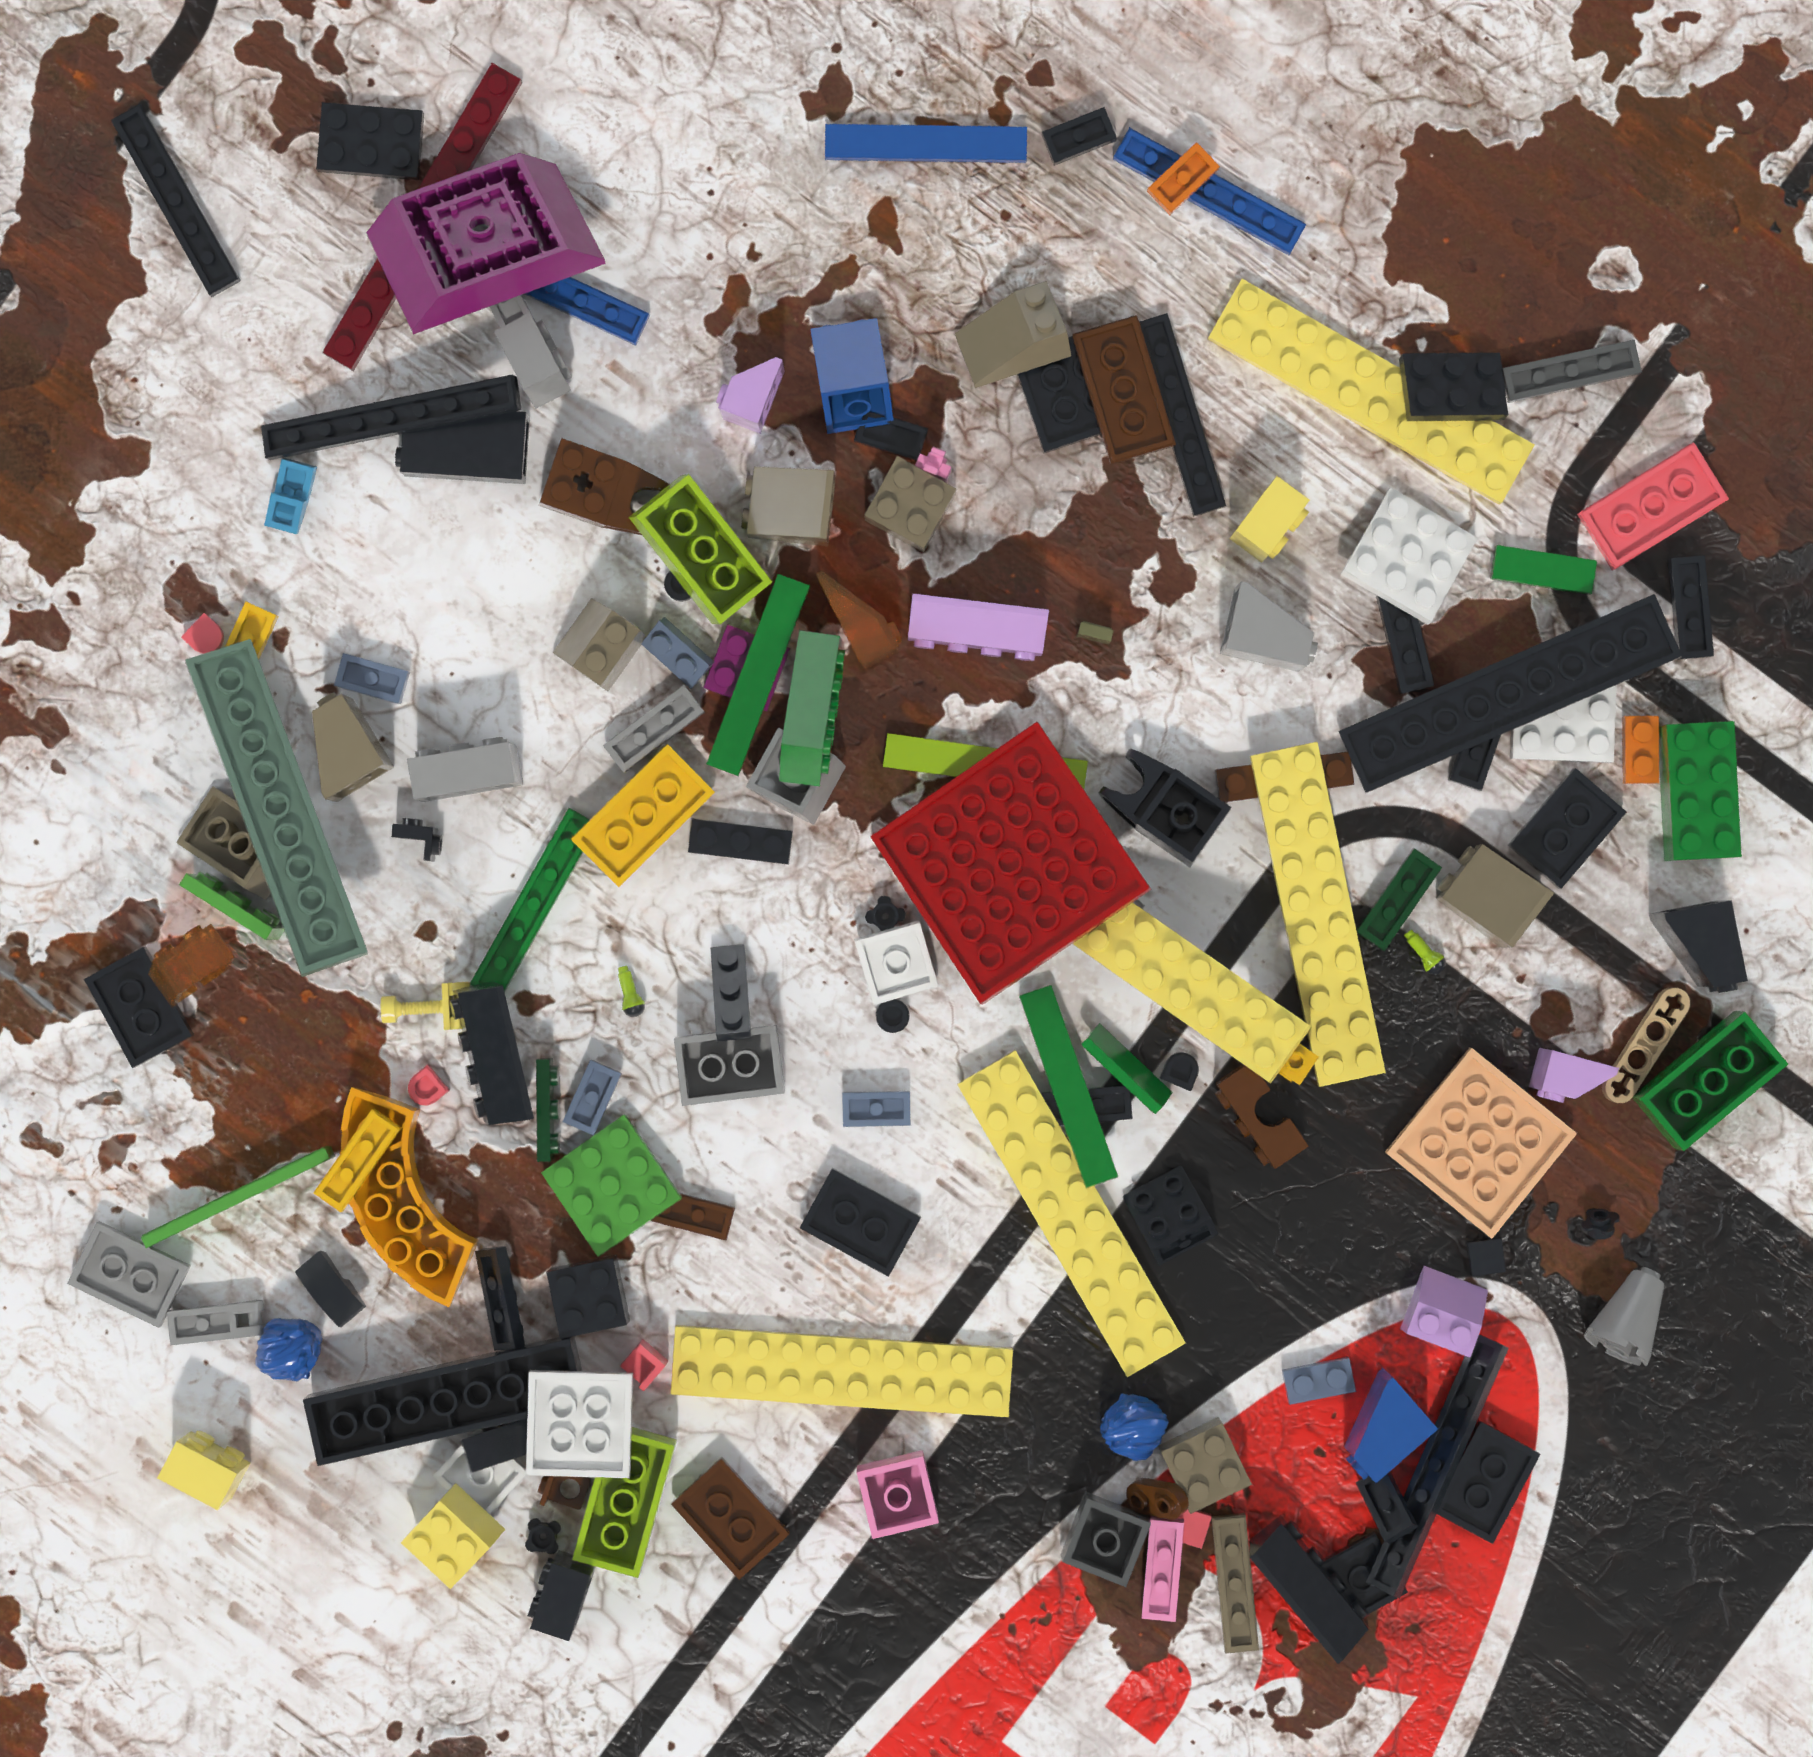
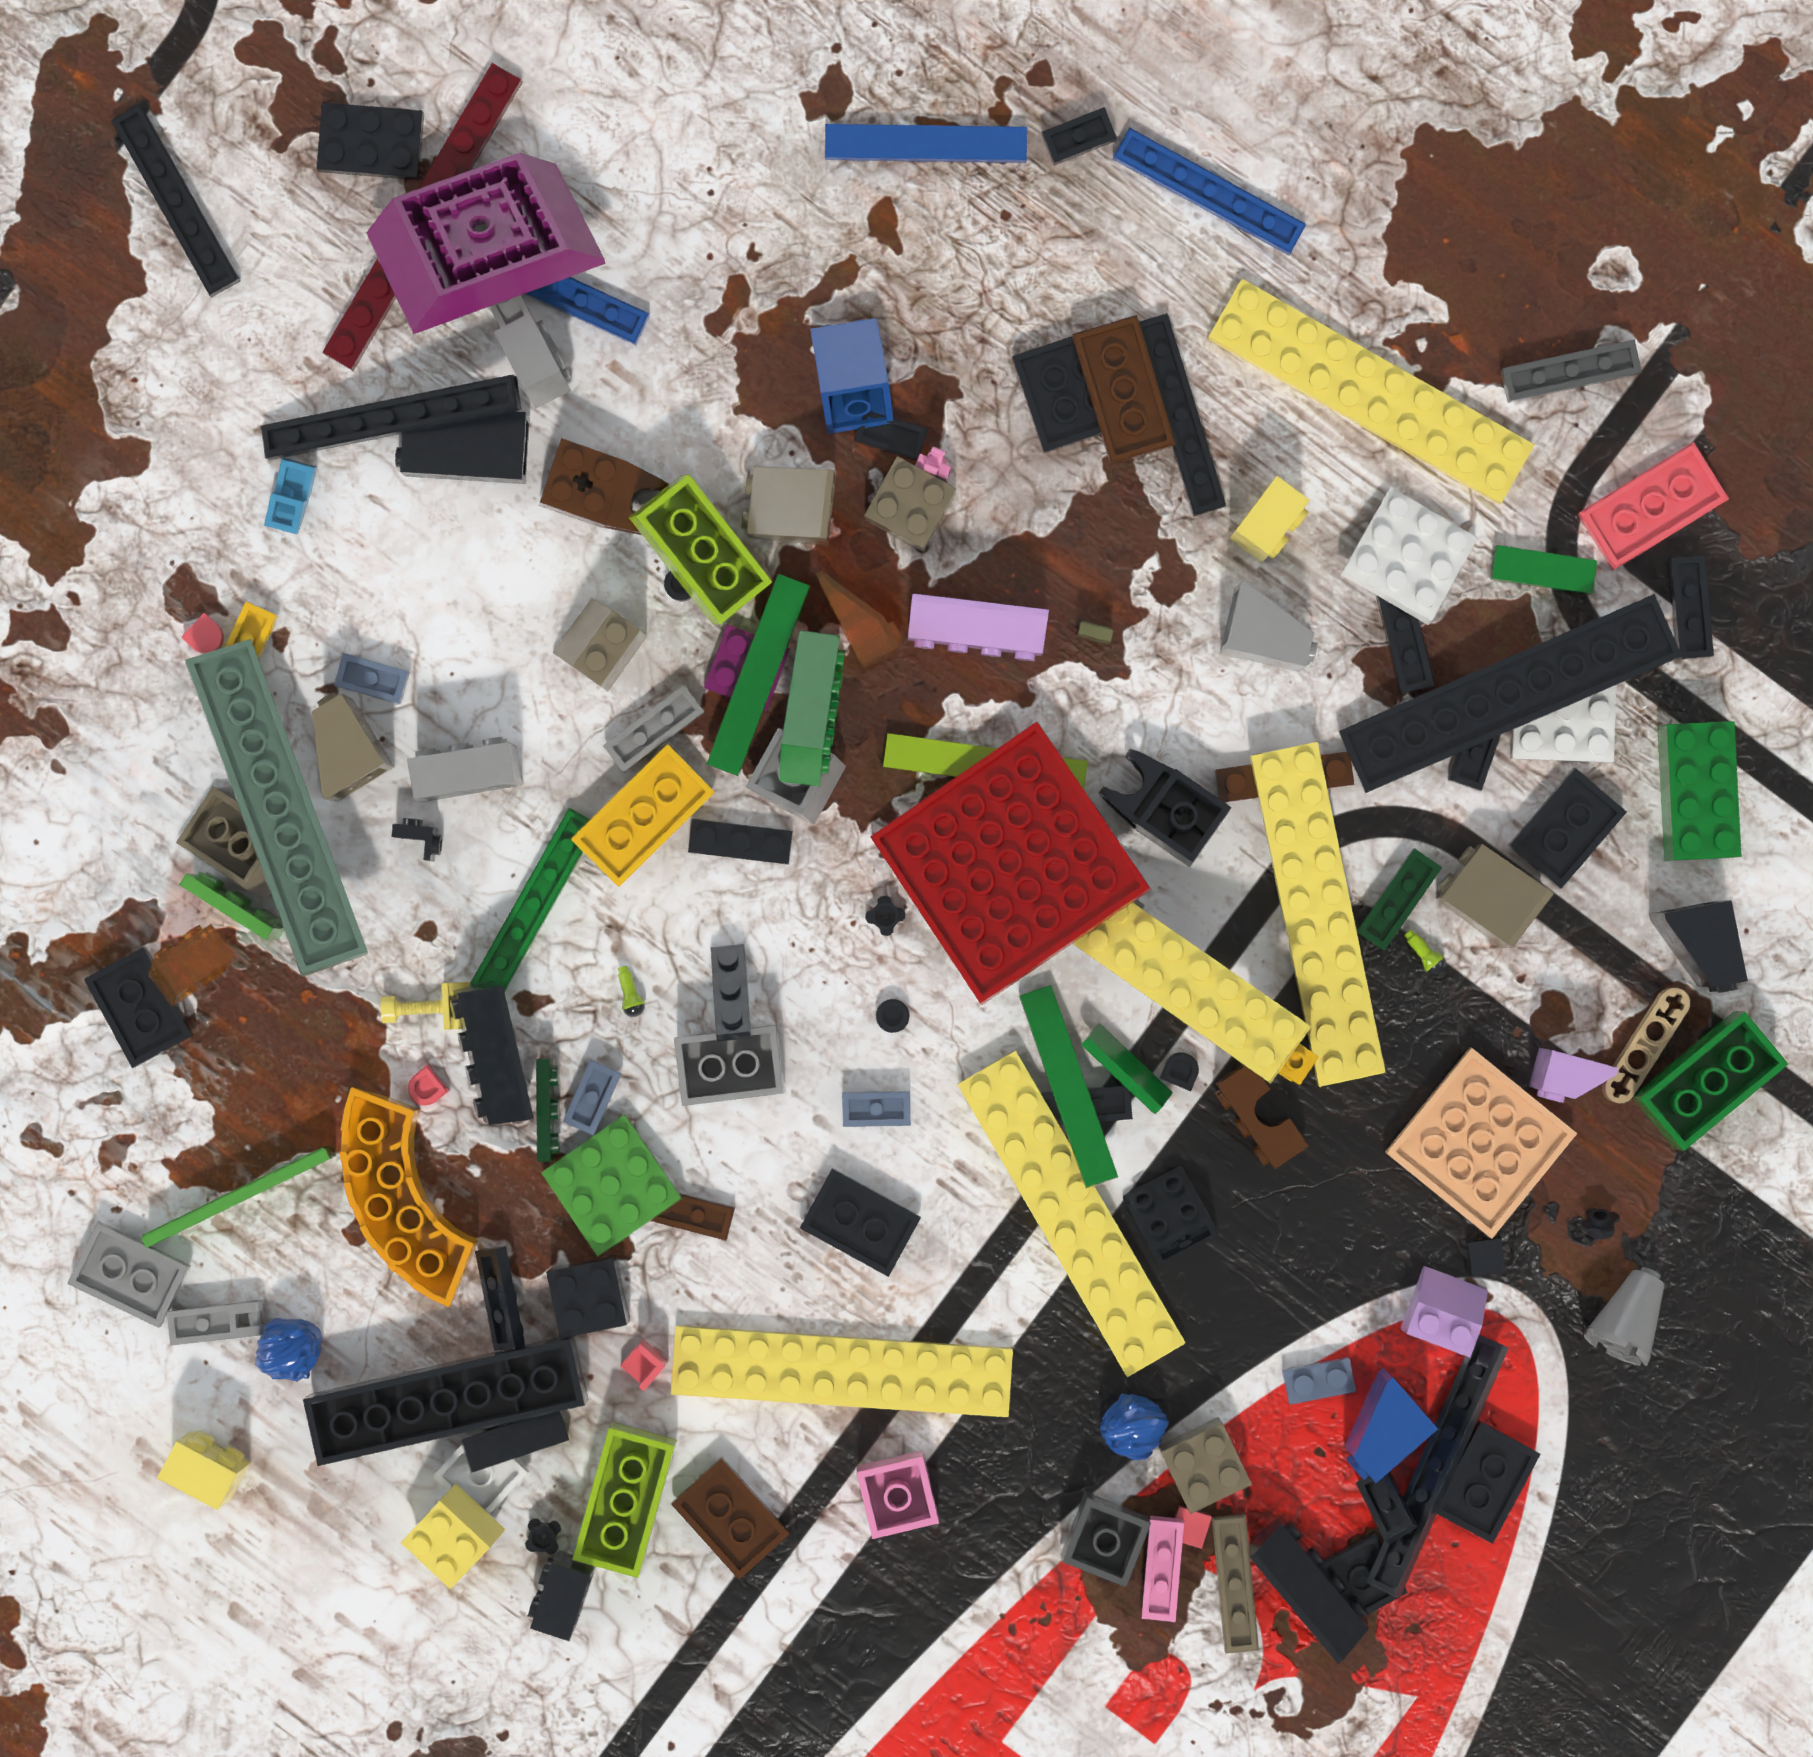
(330, 1289): black slope -> none
(357, 1160): yellow tile -> none
(551, 1491): reddish brown bracket -> none
(579, 1424): white plate -> none
(677, 652): sand blue plate -> none
(751, 395): lavender slope -> none
(896, 962): white plate -> none
(1014, 336): dark tan slope -> none
(1157, 1498): reddish brown plate -> none
(1183, 178): orange plate -> none
(1453, 386): black plate -> none
(1640, 749): orange plate -> none

